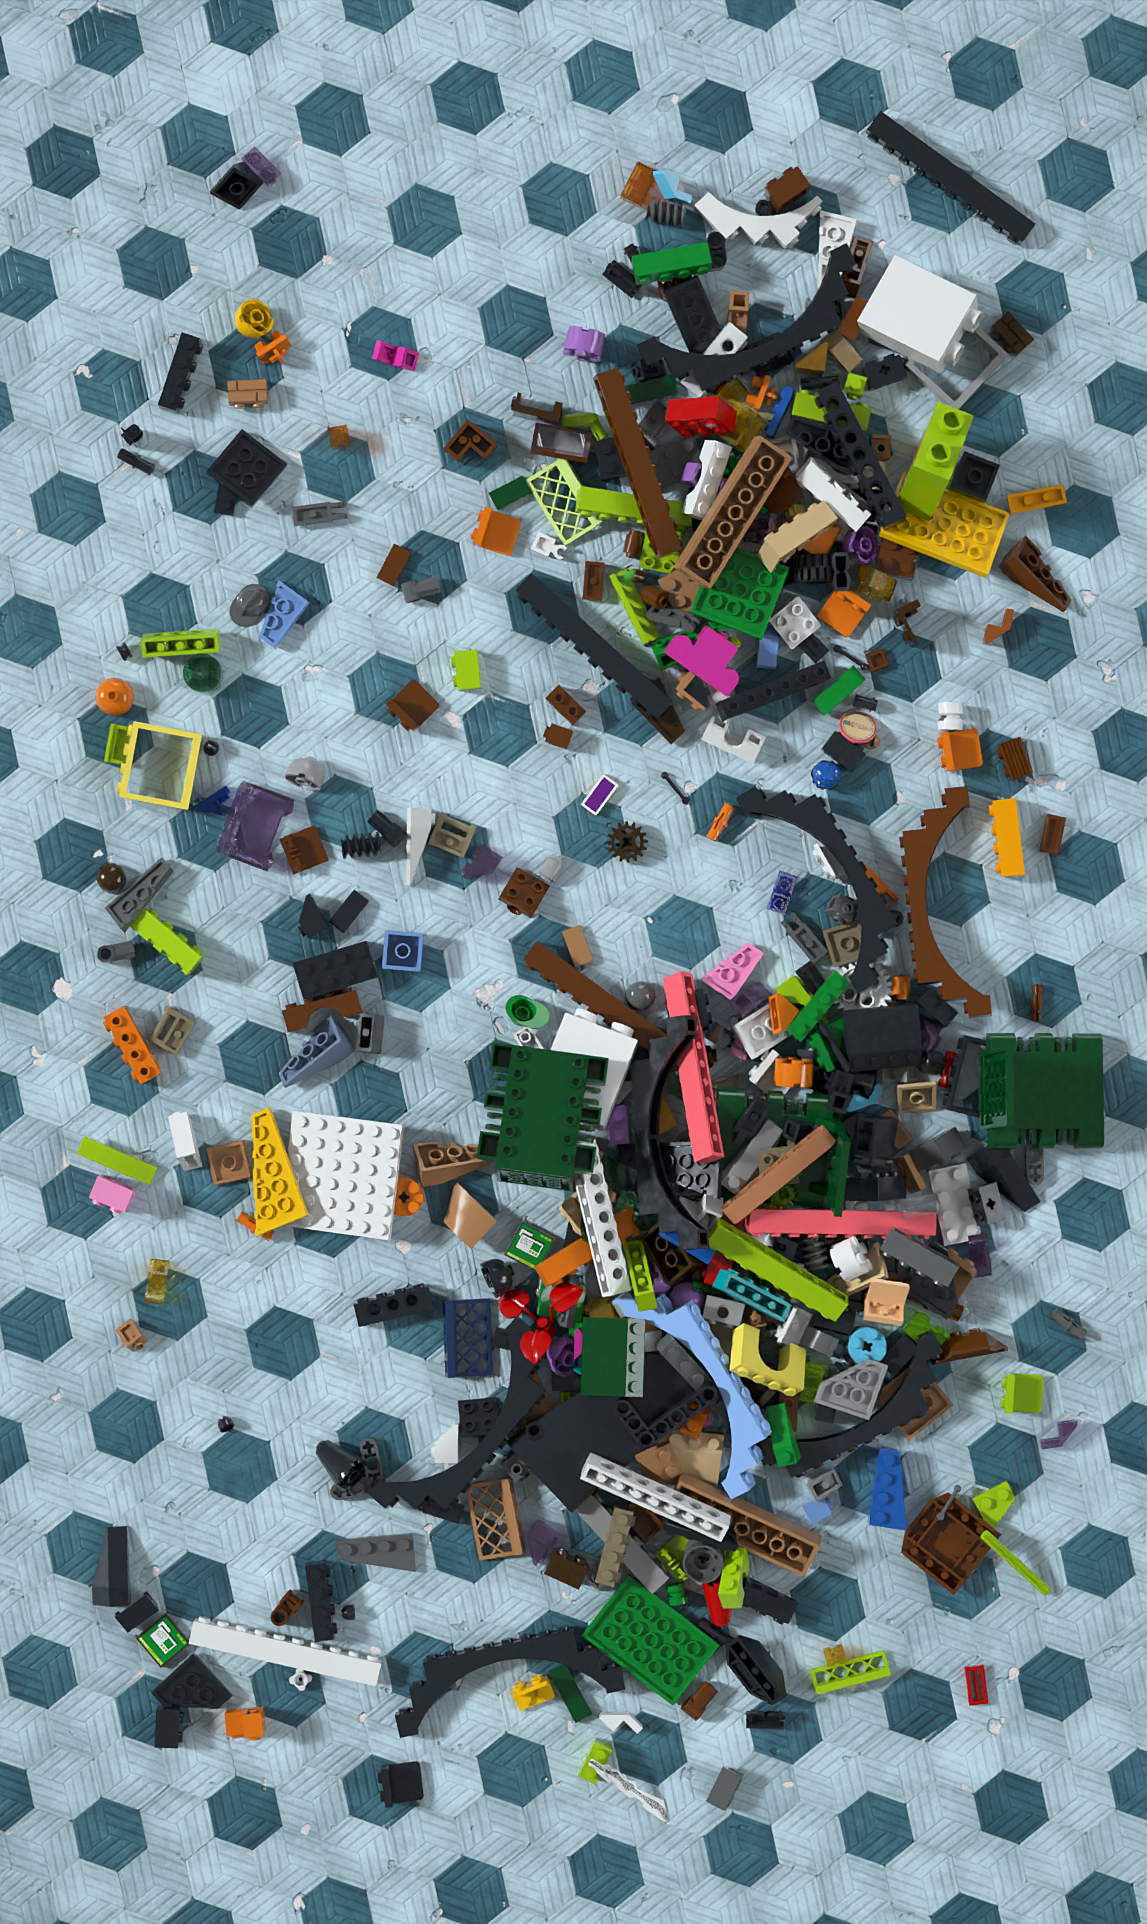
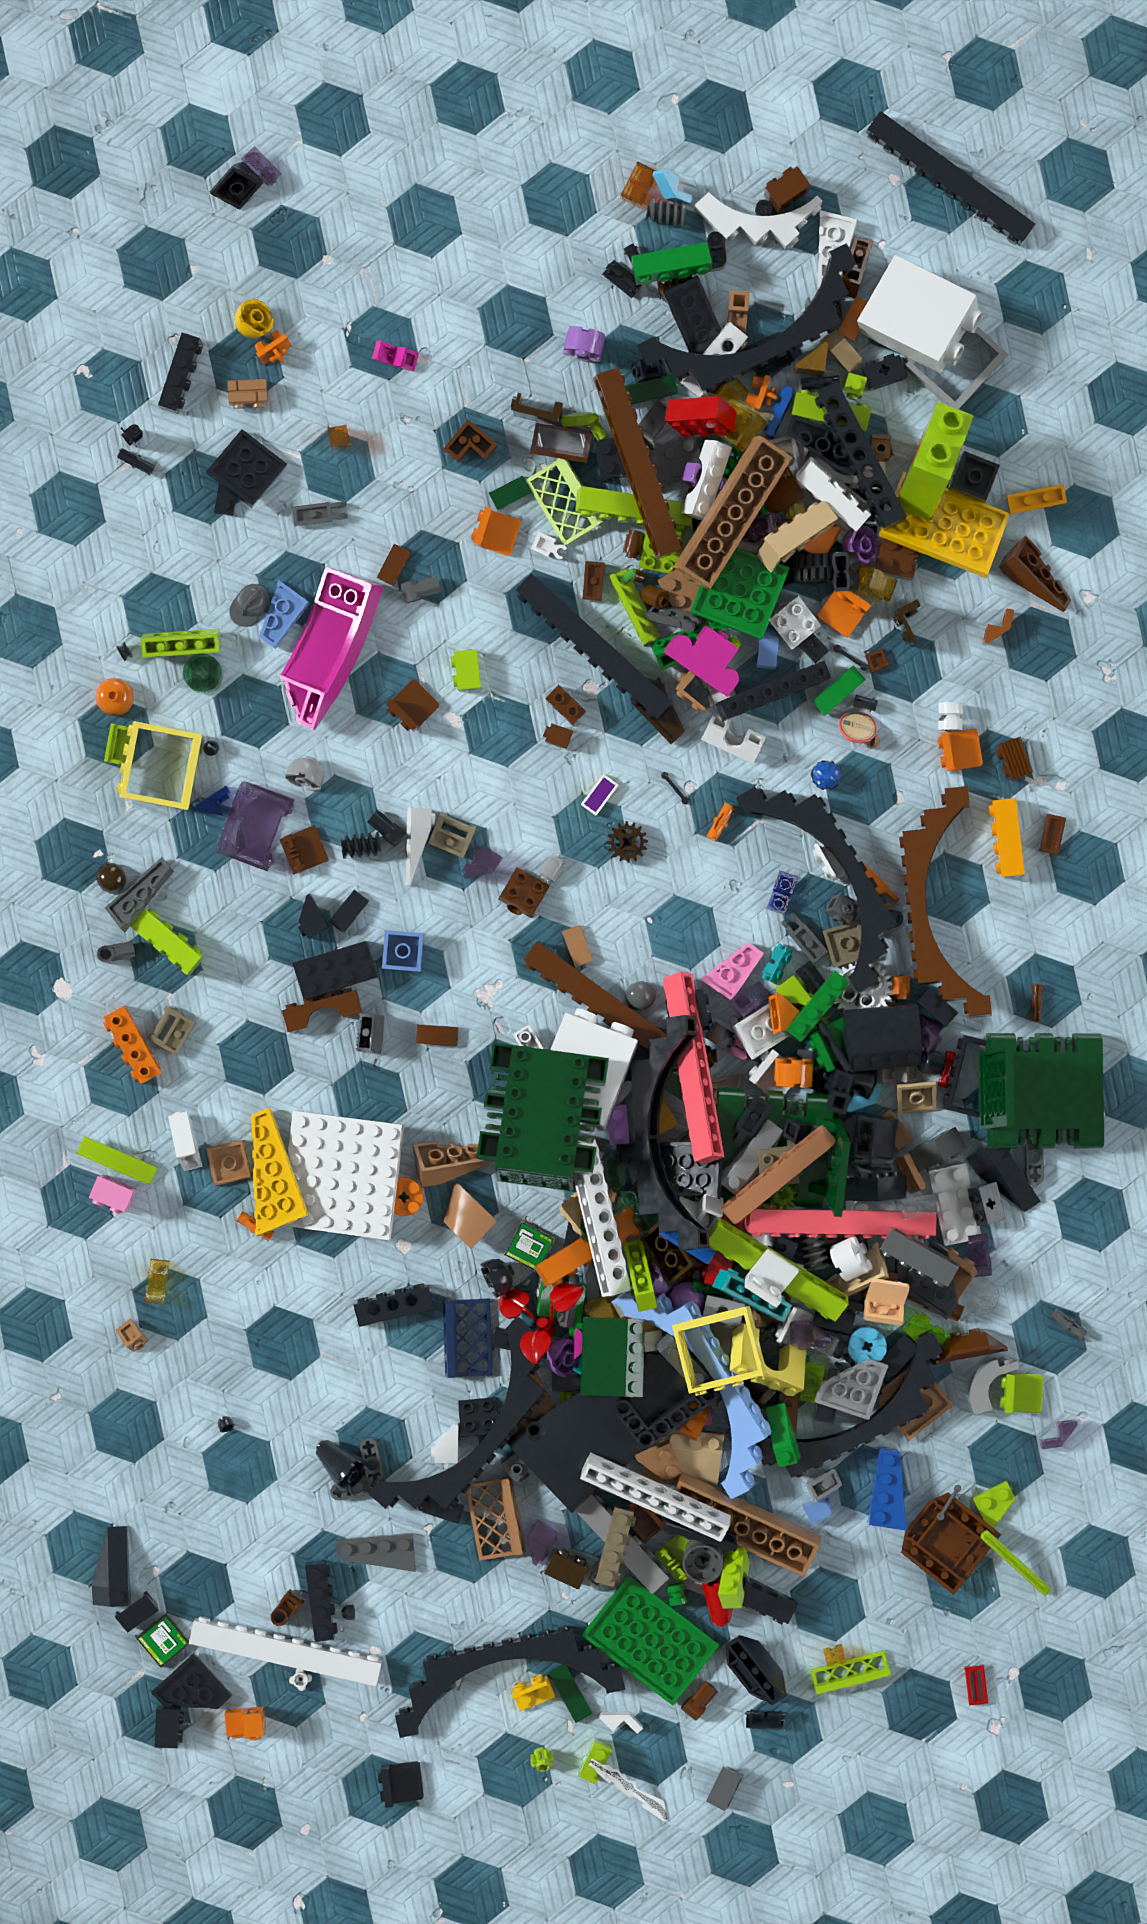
(324, 1049): sand blue wedge -> none
(329, 644): none -> dark pink slope
(436, 1035): none -> reddish brown slope
(527, 1012): green piece -> none
(542, 1759): none -> lime gear
(678, 1330): none -> light yellow window
(714, 1631): black pin -> none
(770, 1277): none -> white bracket
(782, 956): none -> teal hinge
(808, 1333): none -> clear purple slope
(843, 751): black brick -> none
(982, 1379): none -> light grey arch
(1011, 334): dark brown brick -> none

